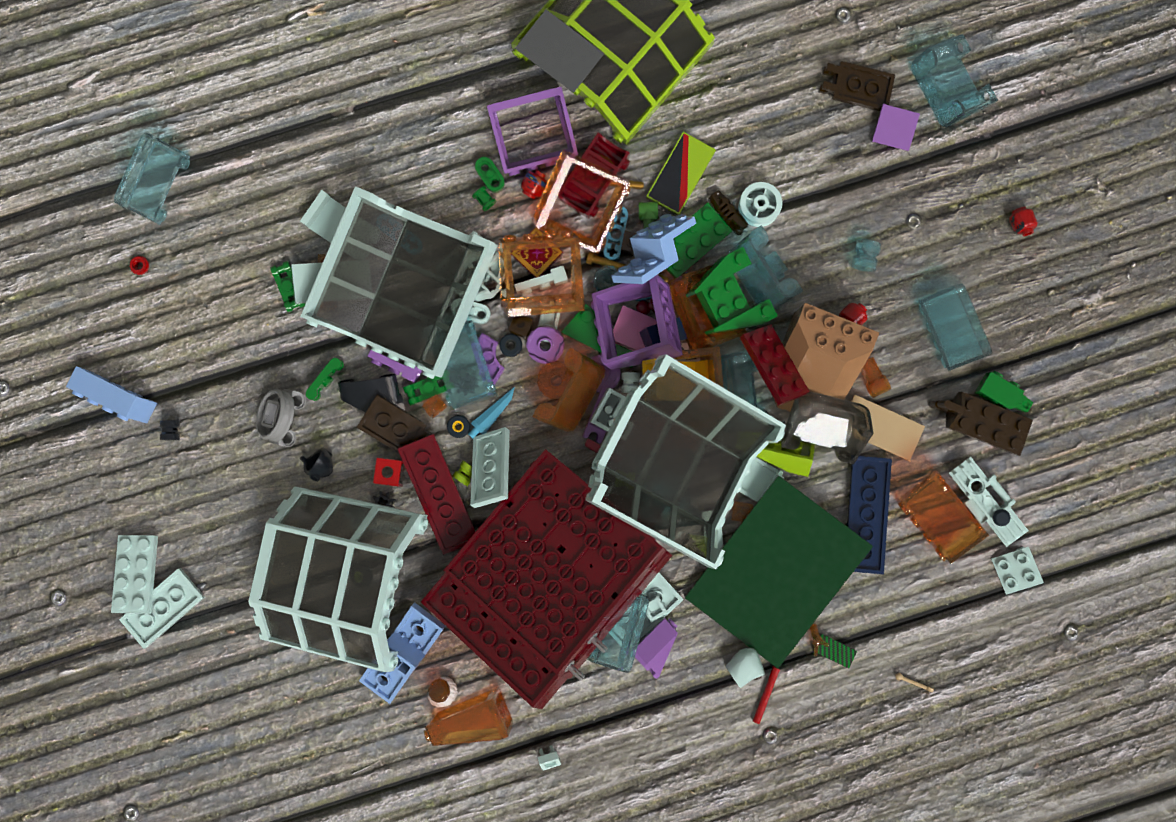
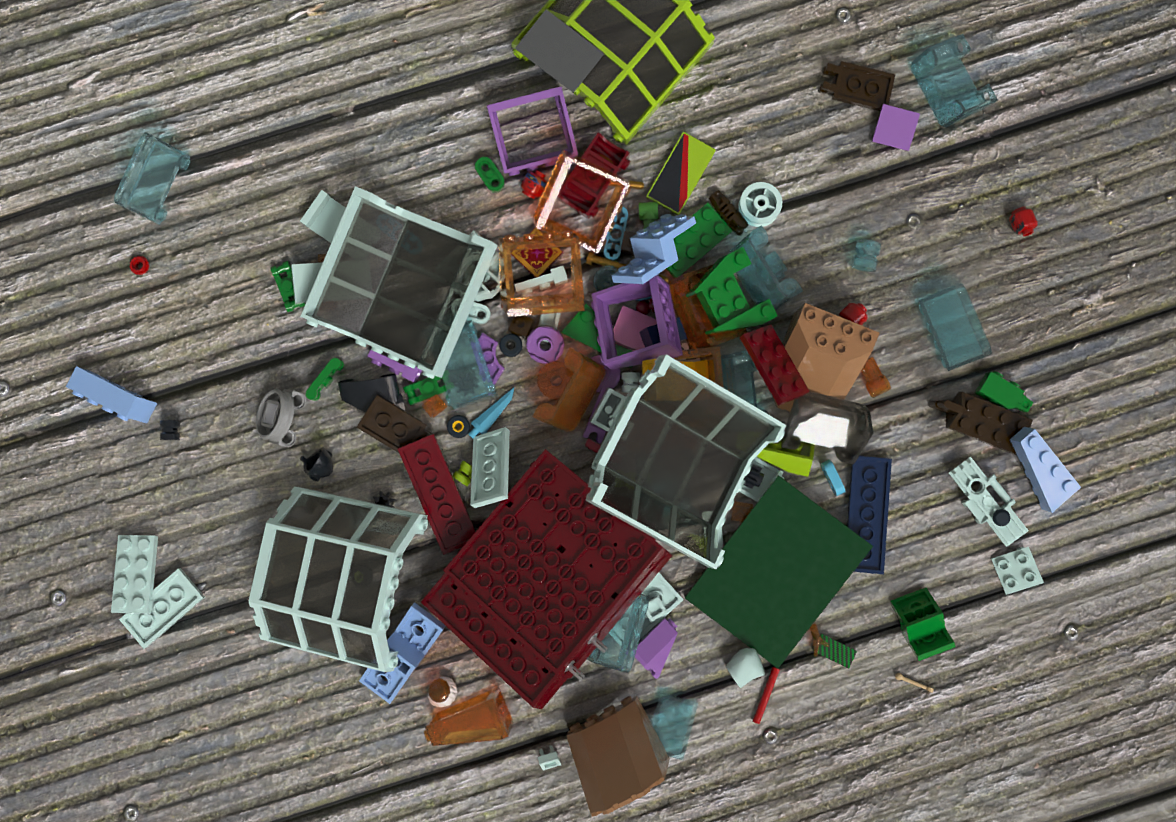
(394, 479): red piece -> none
(484, 198): green bush -> none
(617, 756): none -> medium nougat windscreen
(674, 723): none -> clear light blue plate
(754, 477): none -> black gear
(833, 477): none -> medium azure beam
(892, 431): tan tile -> none
(922, 624): none -> green bracket
(942, 517): clear orange windscreen -> none
(1046, 472): none -> light blue wedge

